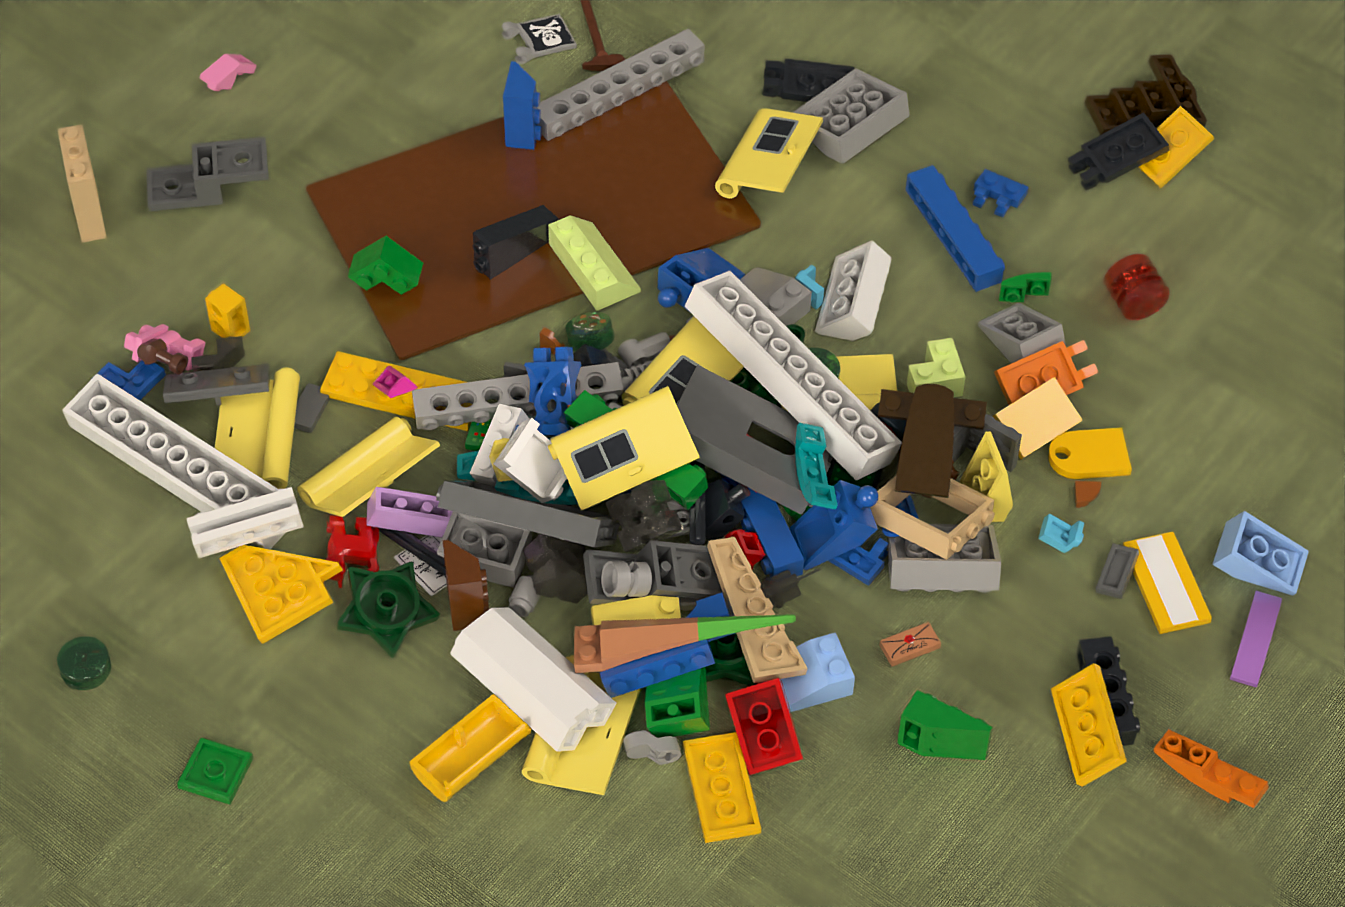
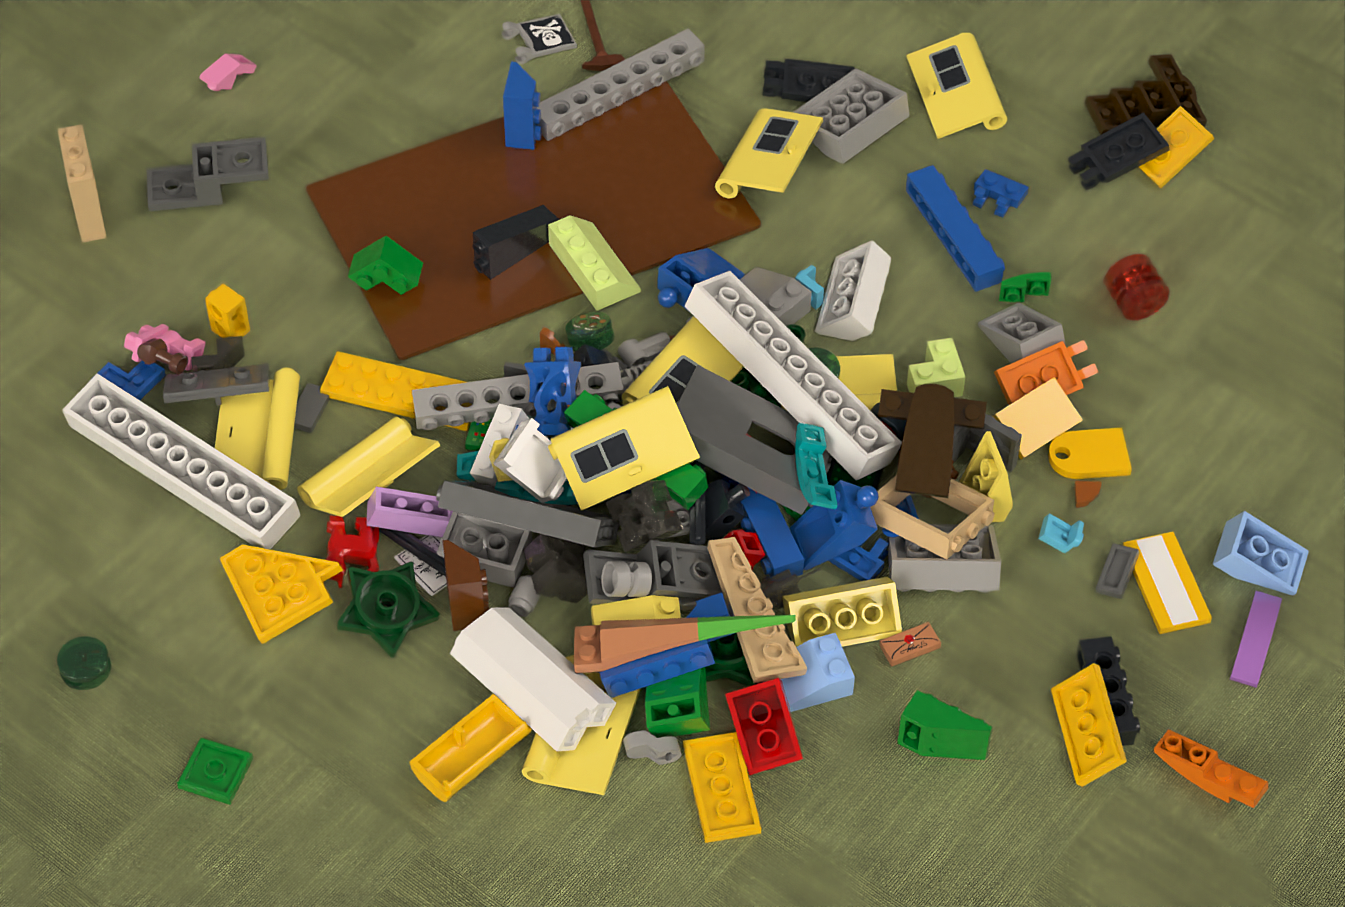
(244, 522): white brick -> none
(393, 382): dark pink slope -> none
(854, 611): none -> light yellow slope
(961, 85): none -> light yellow door

